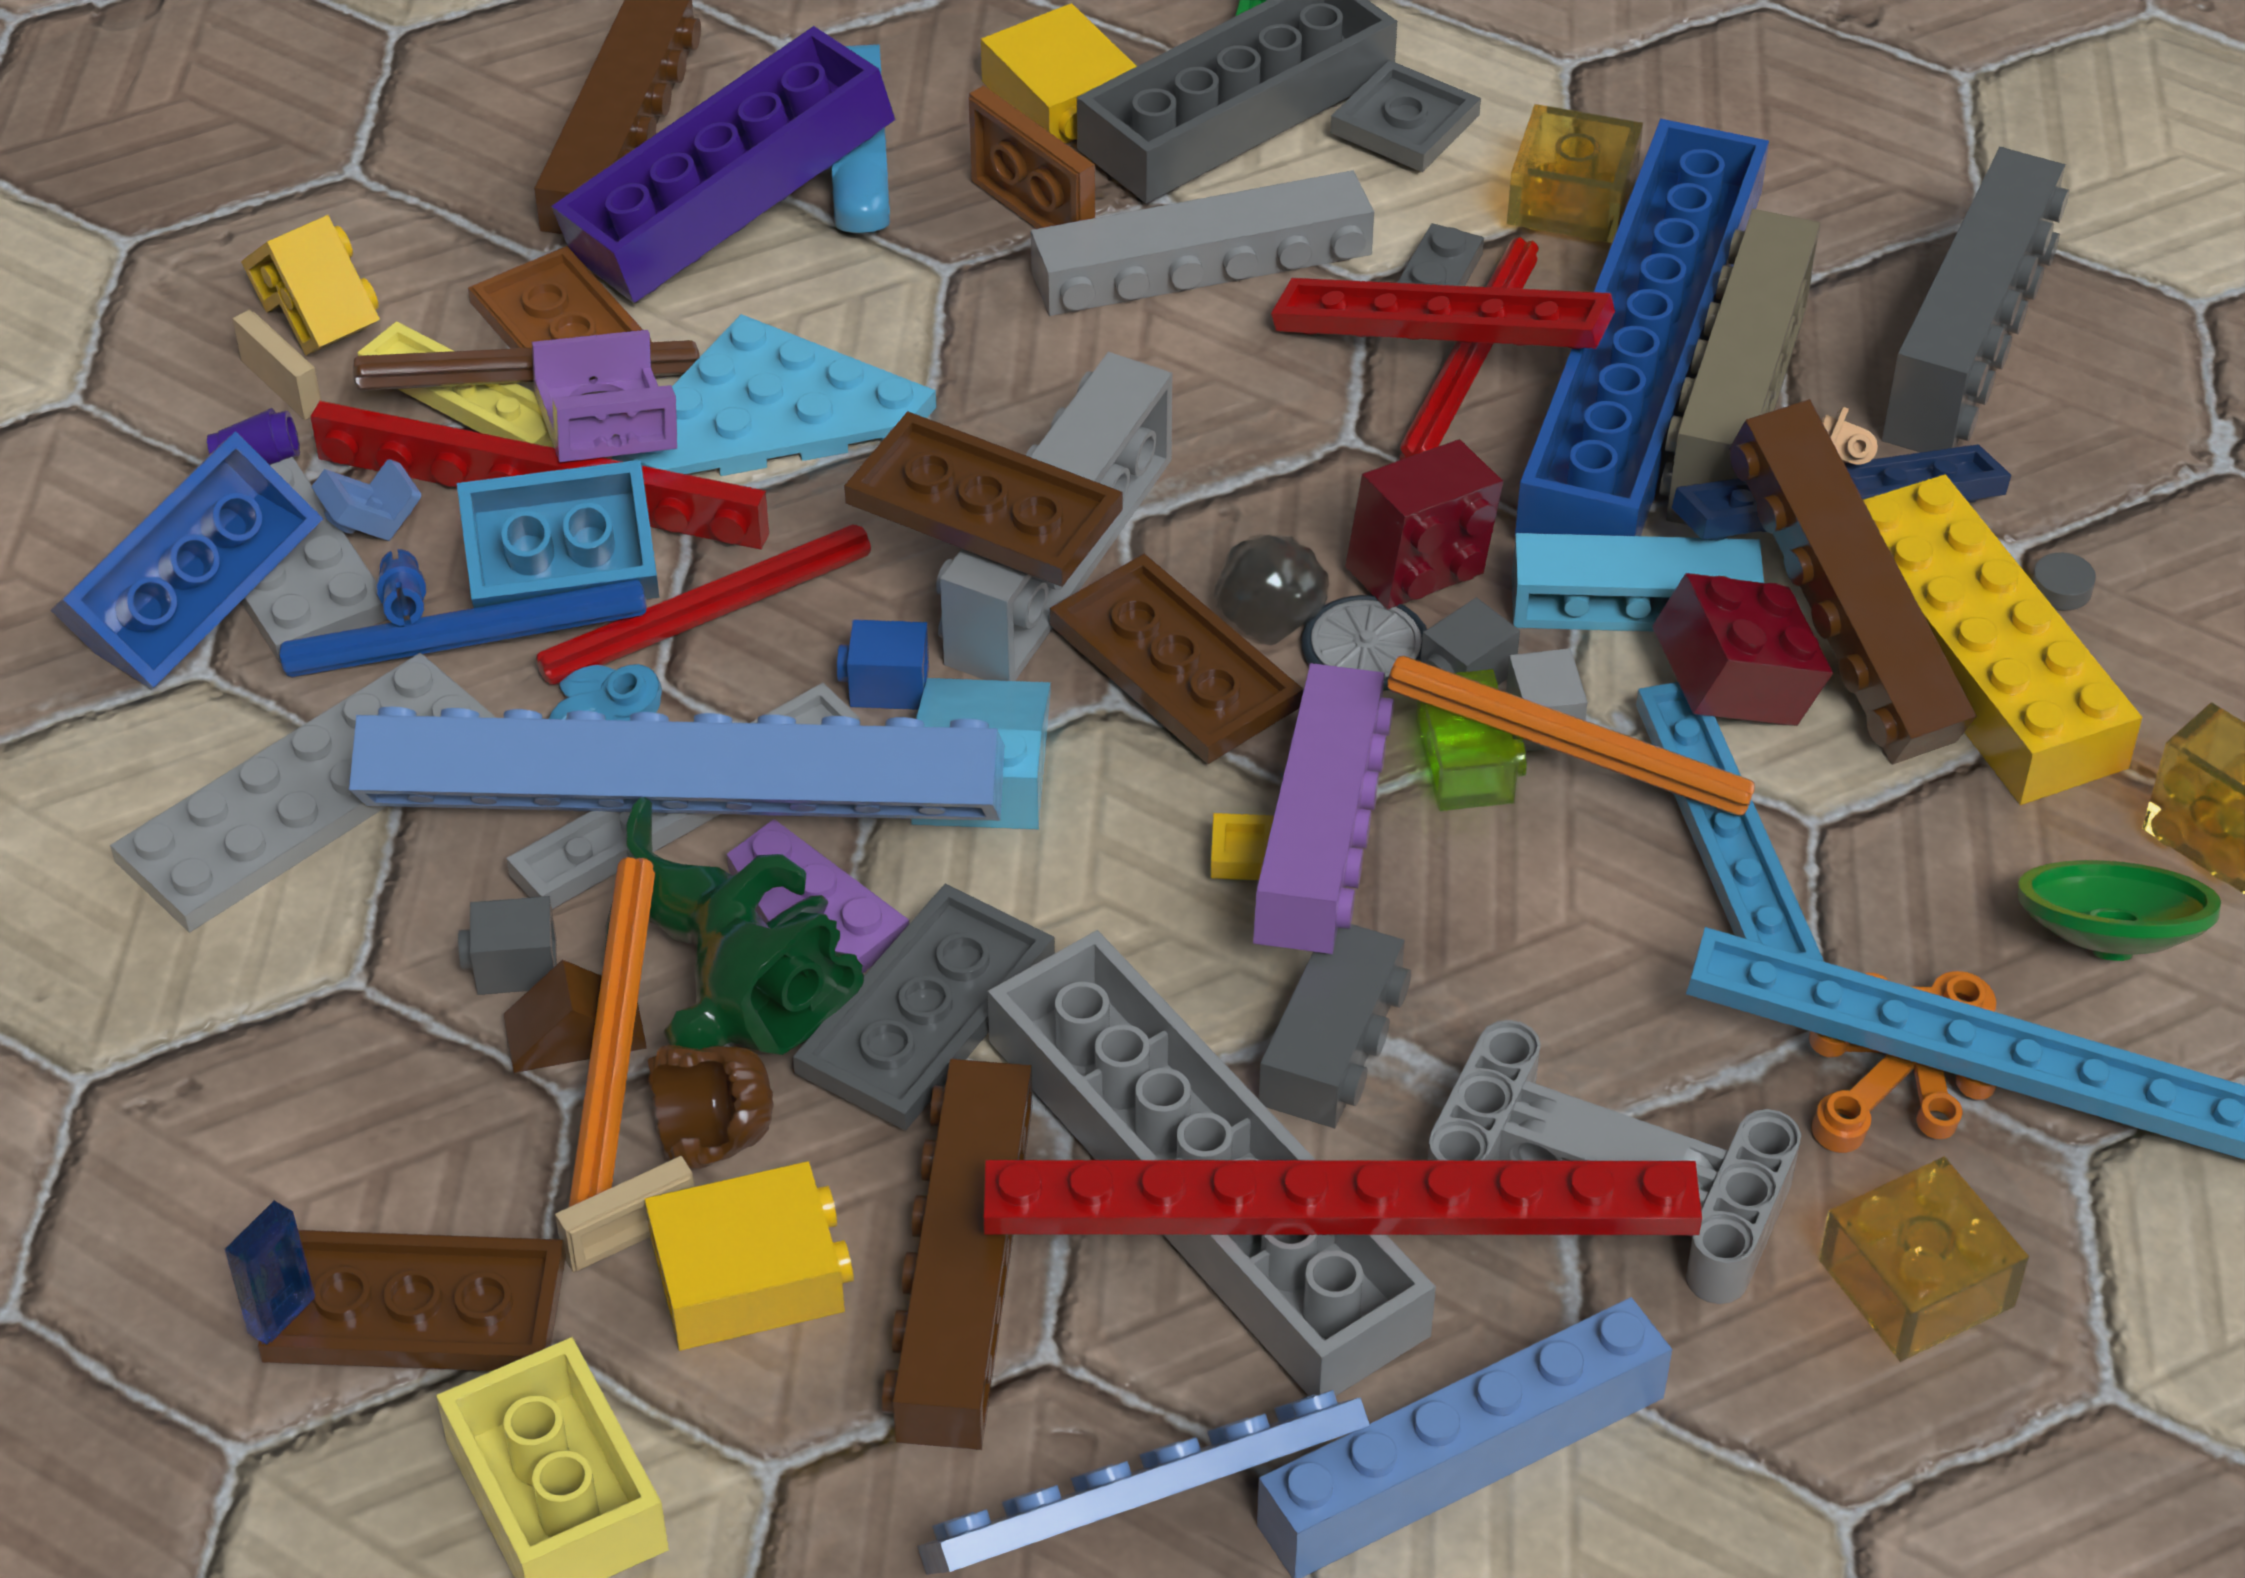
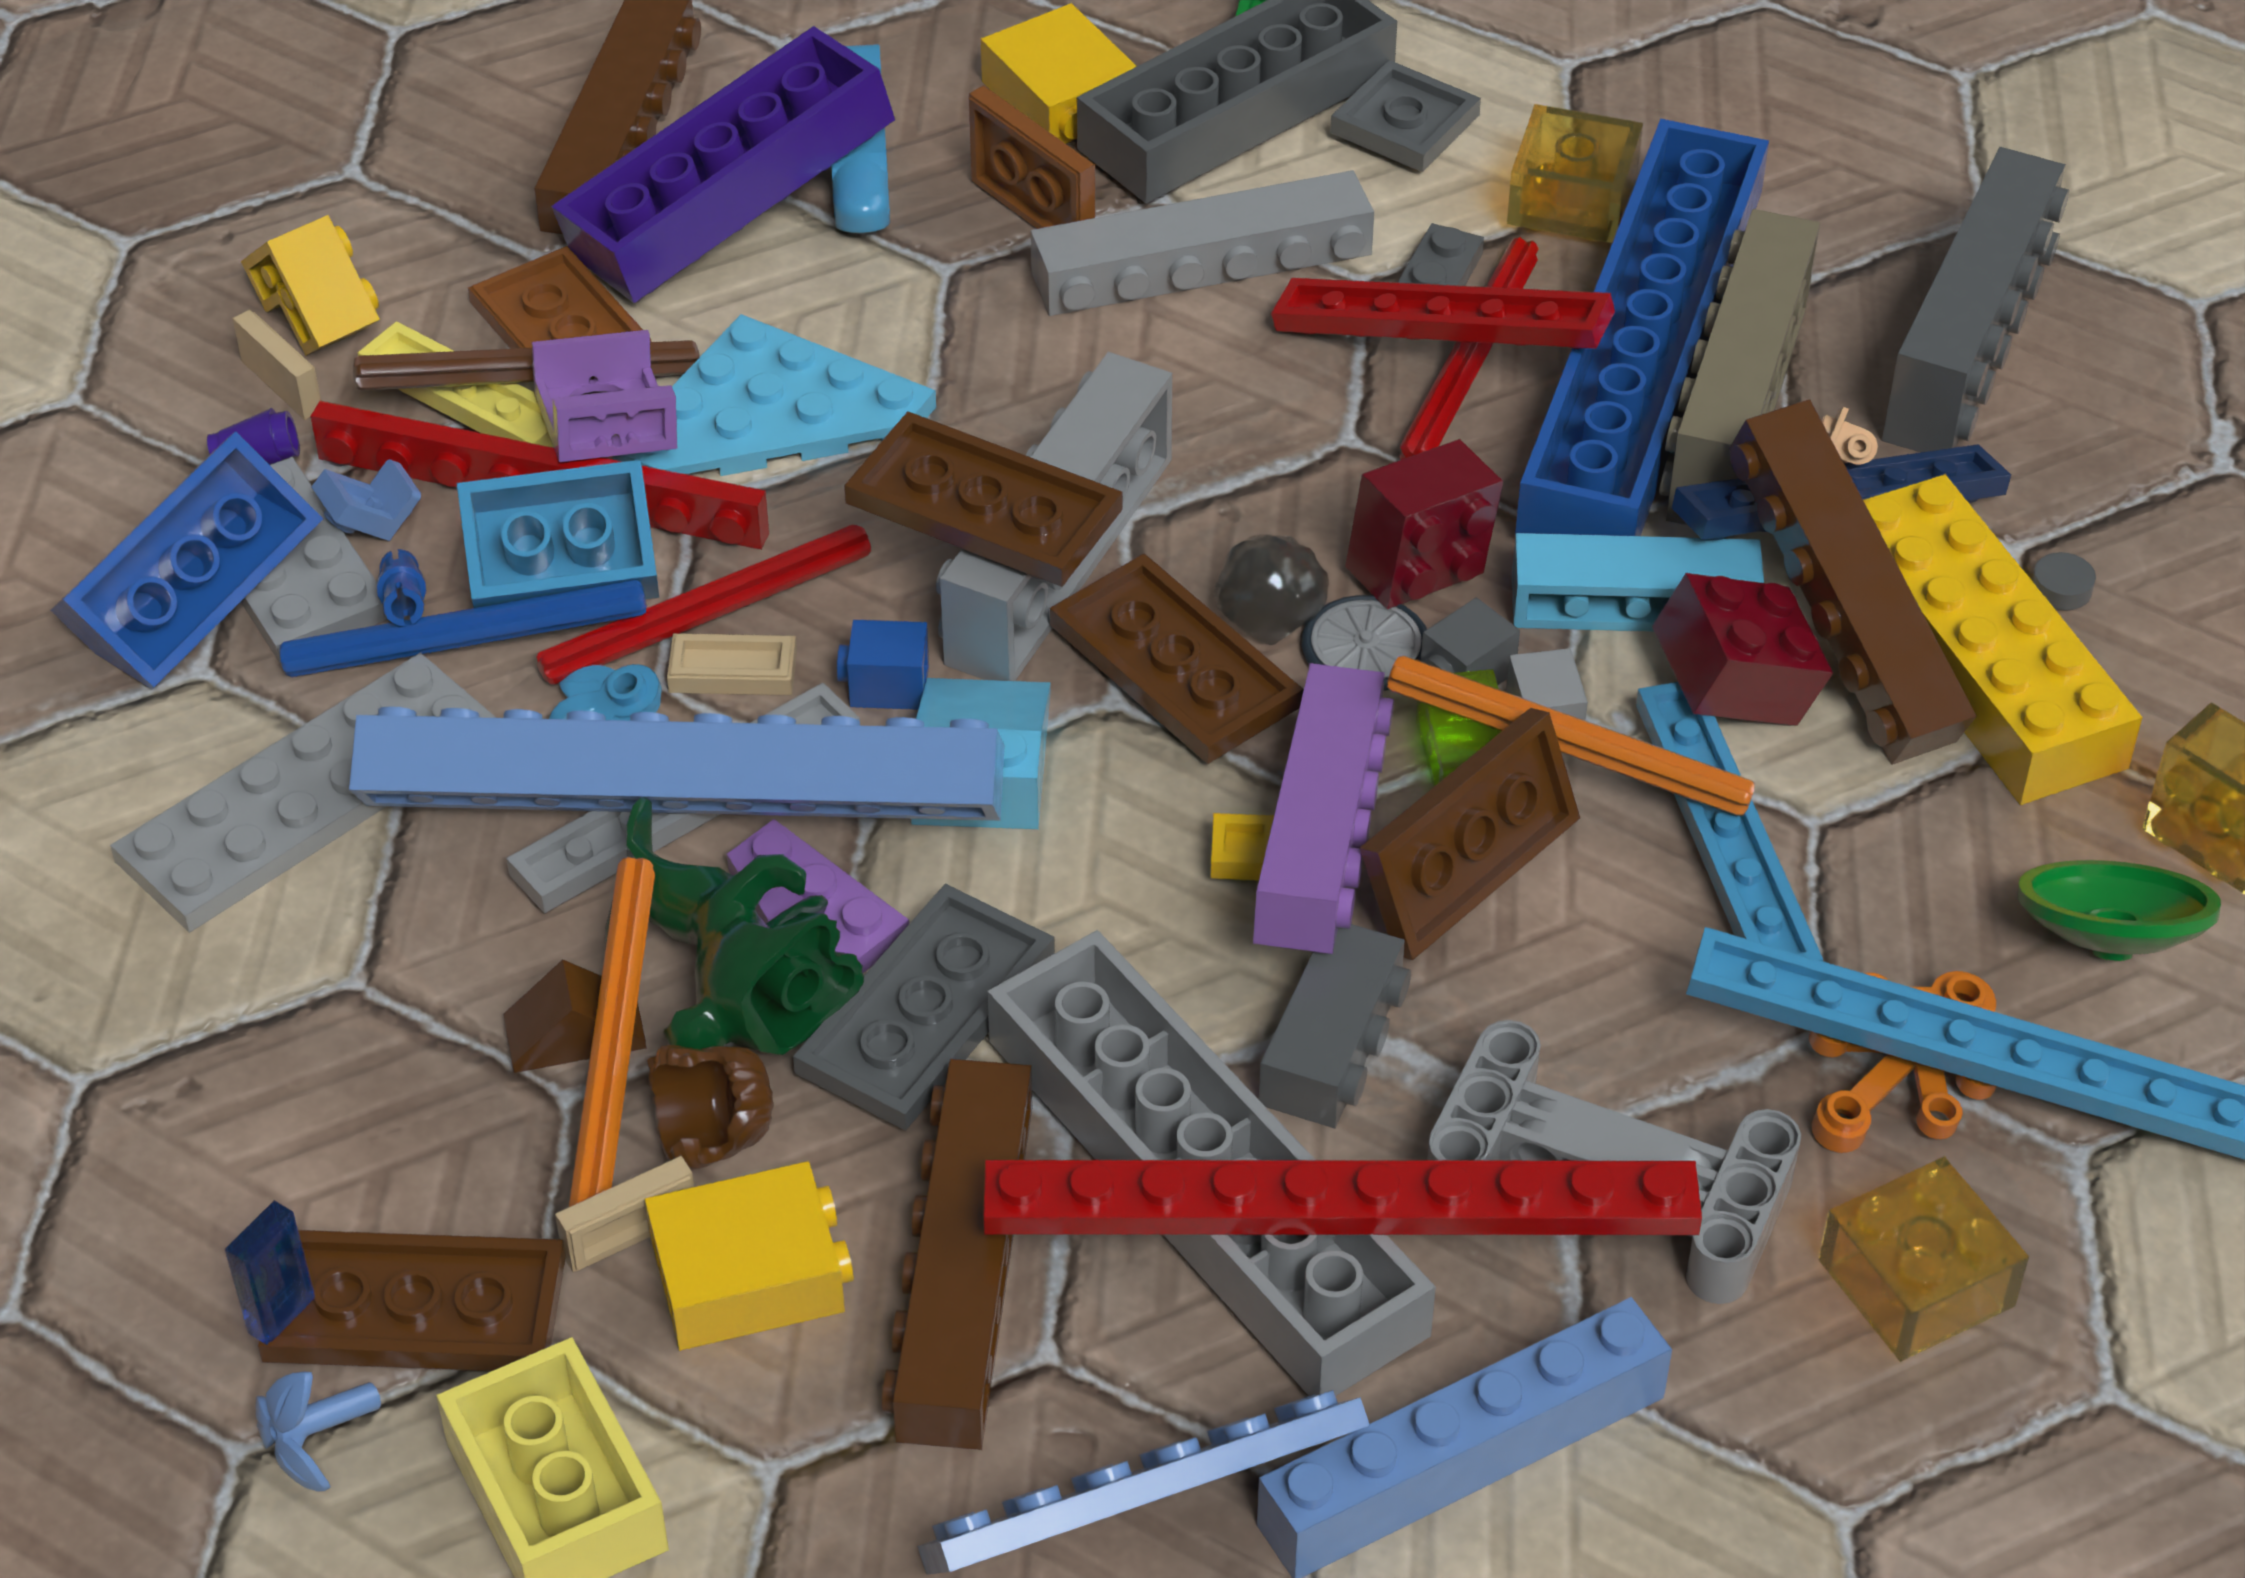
(288, 1420): none -> medium blue plant
(509, 944): dark grey brick -> none
(732, 664): none -> tan tile
(1471, 832): none -> reddish brown plate

